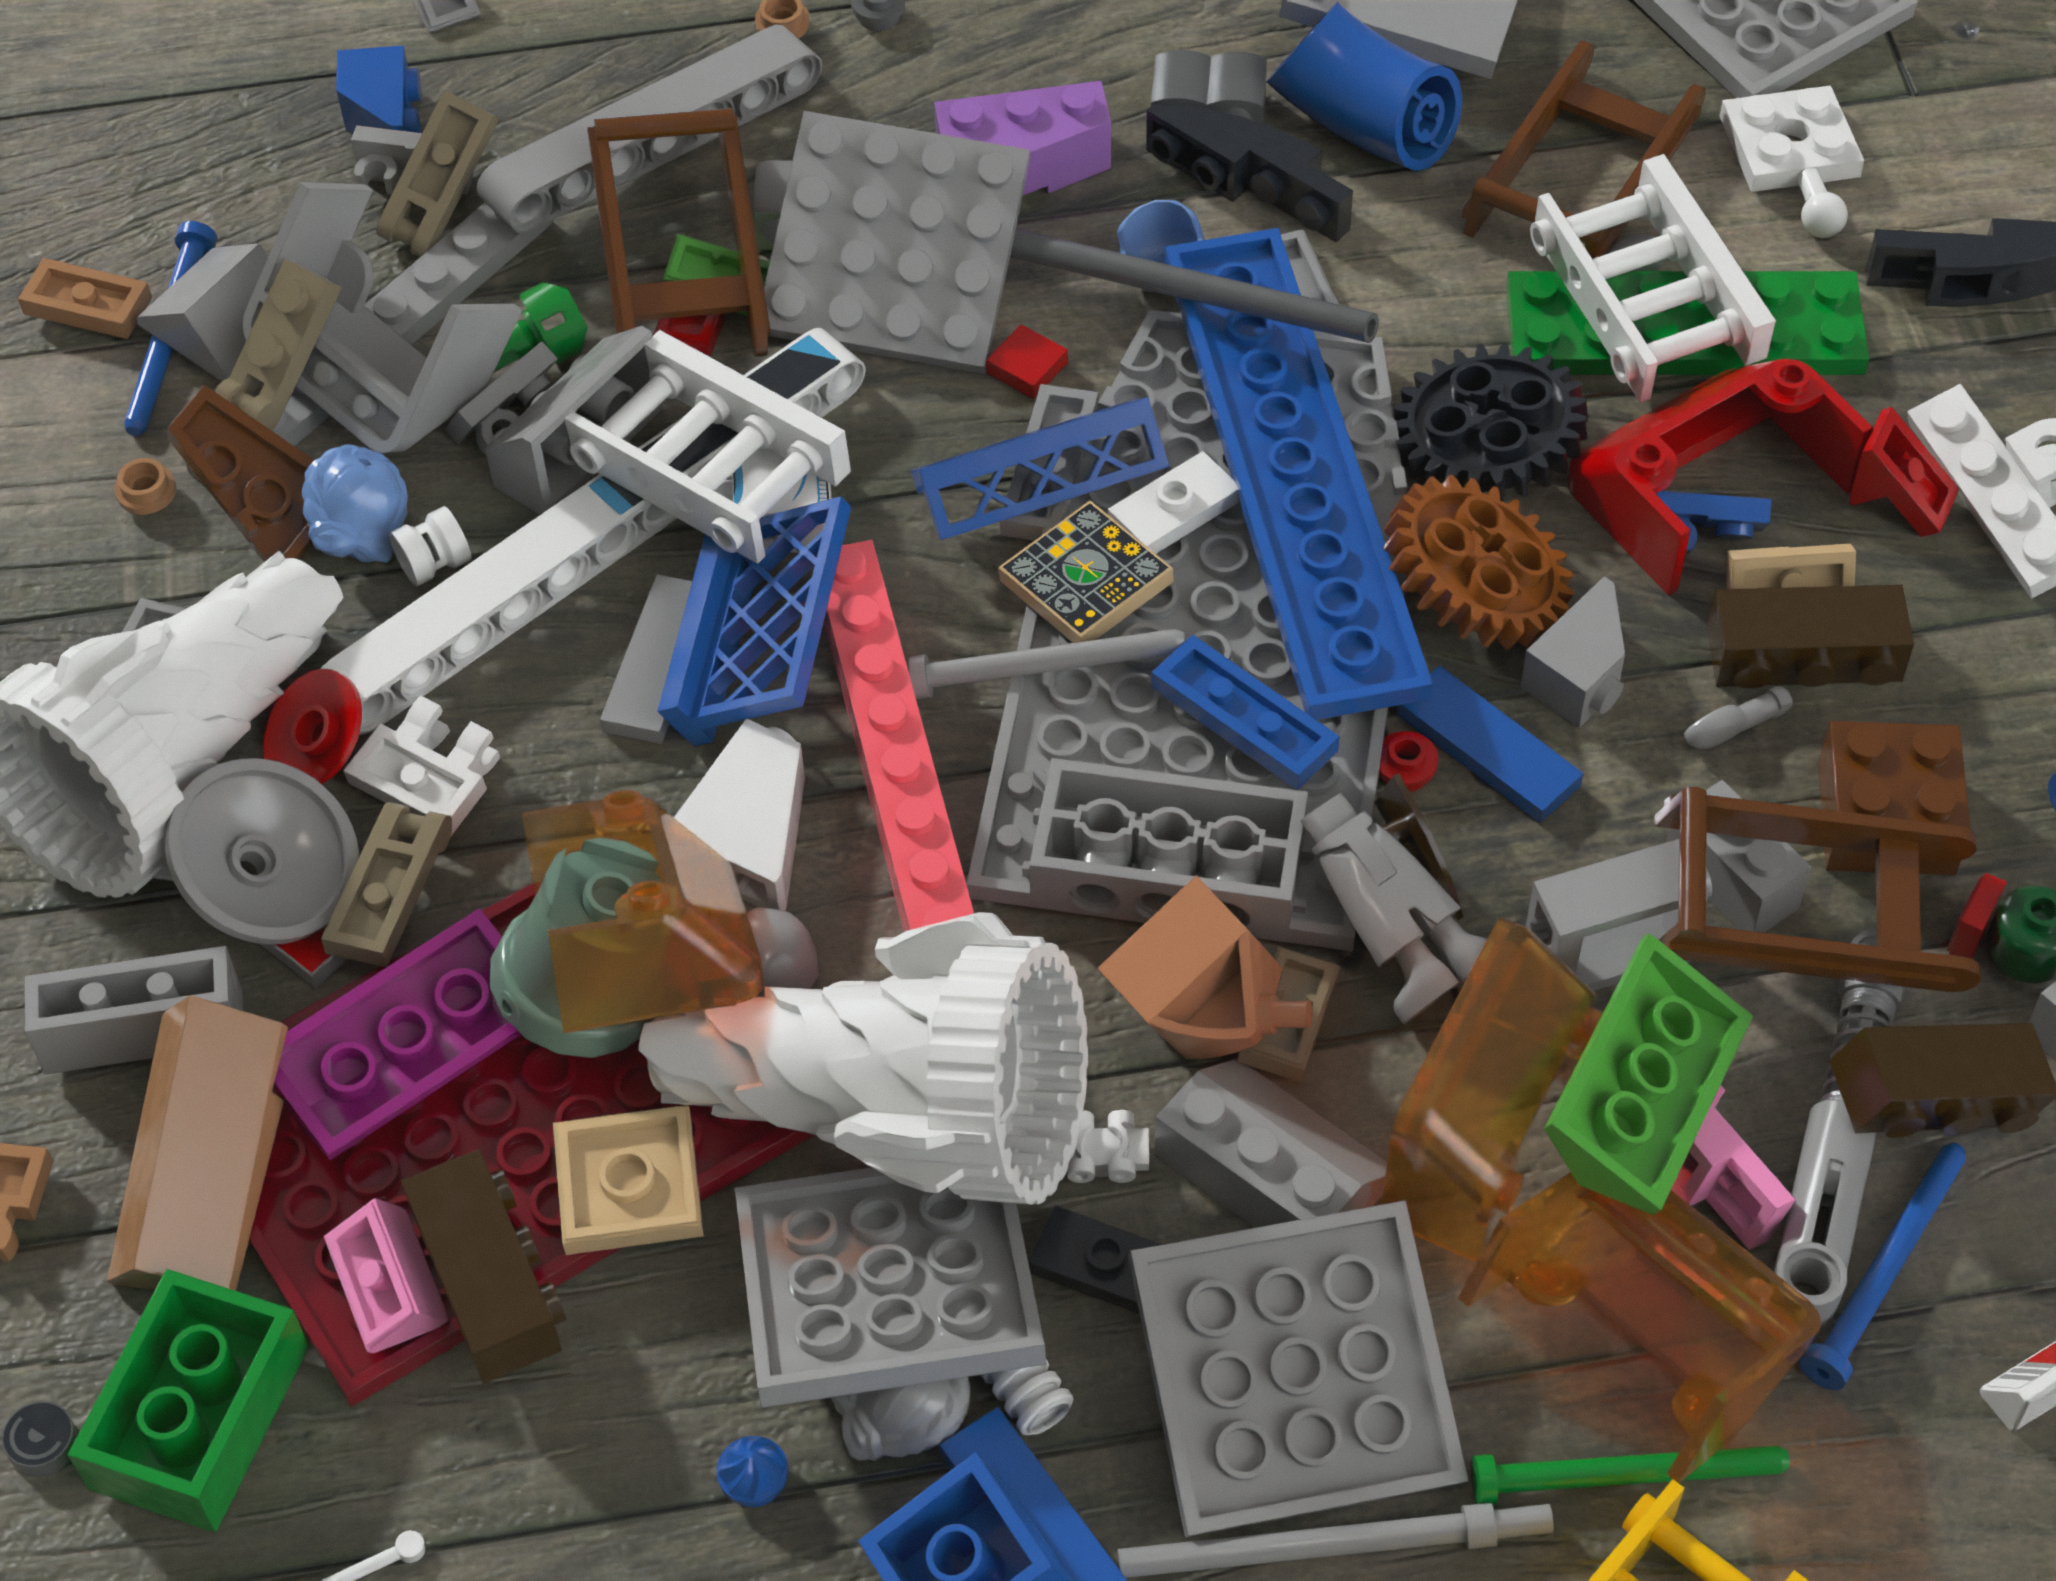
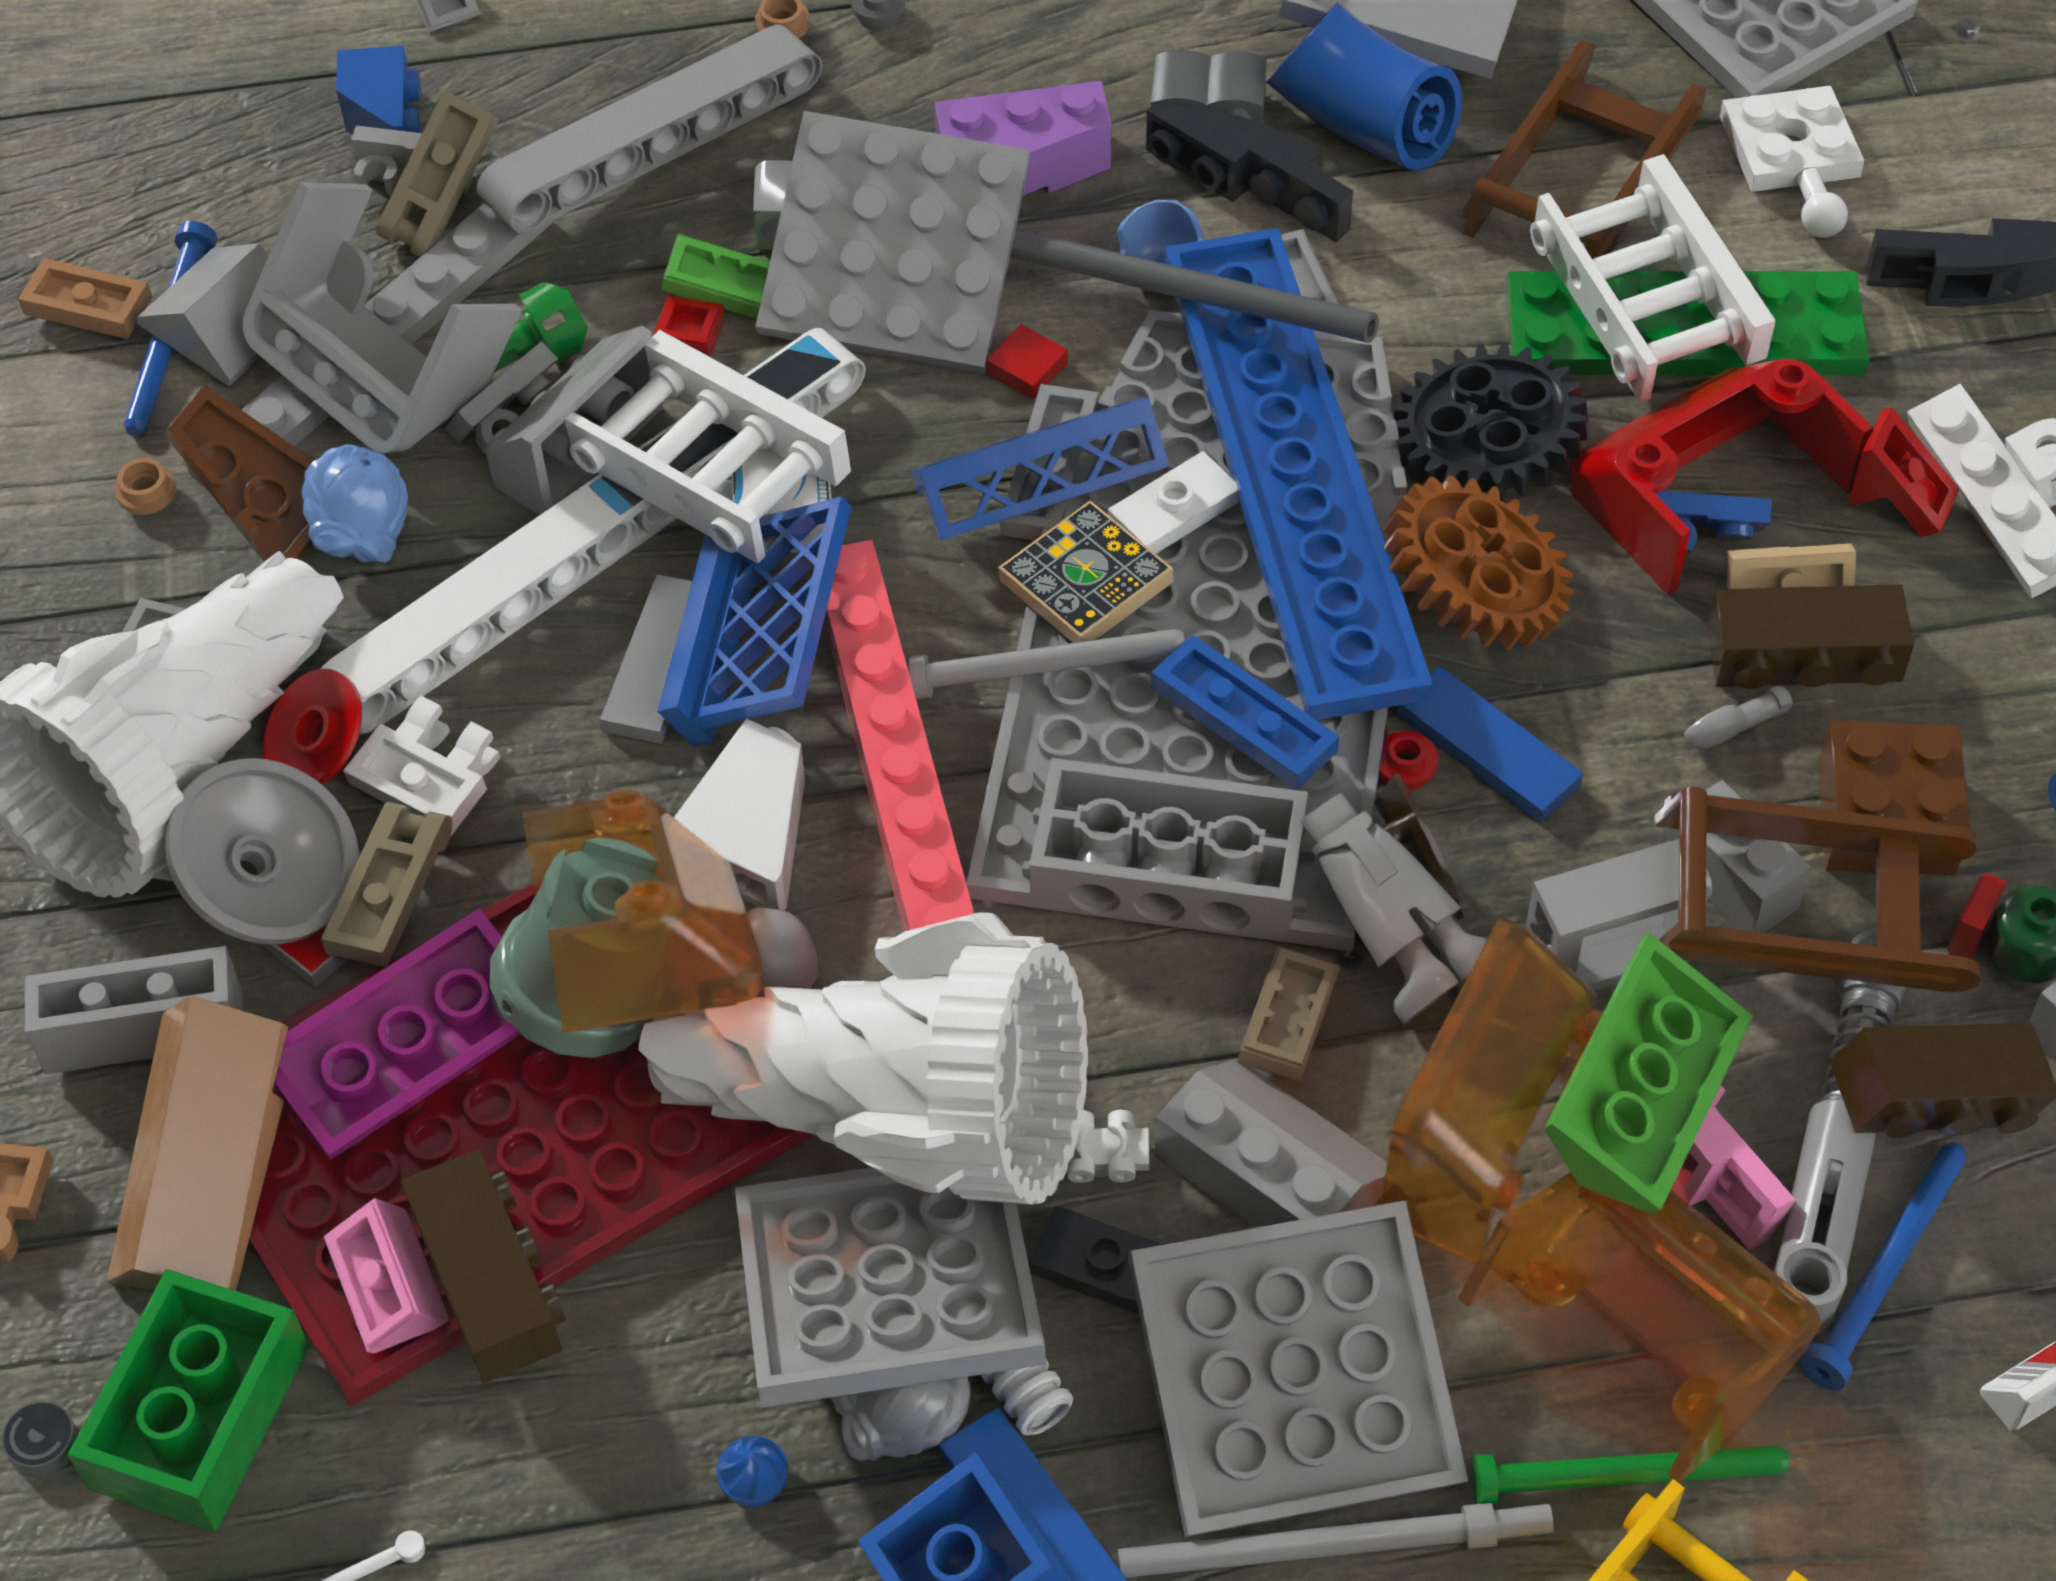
(280, 343): dark tan plate -> none
(430, 546): white wheel -> none
(627, 1180): tan tile -> none
(690, 296): reddish brown piece -> none
(1202, 978): nougat piece -> none
(1579, 658): light grey slope -> none

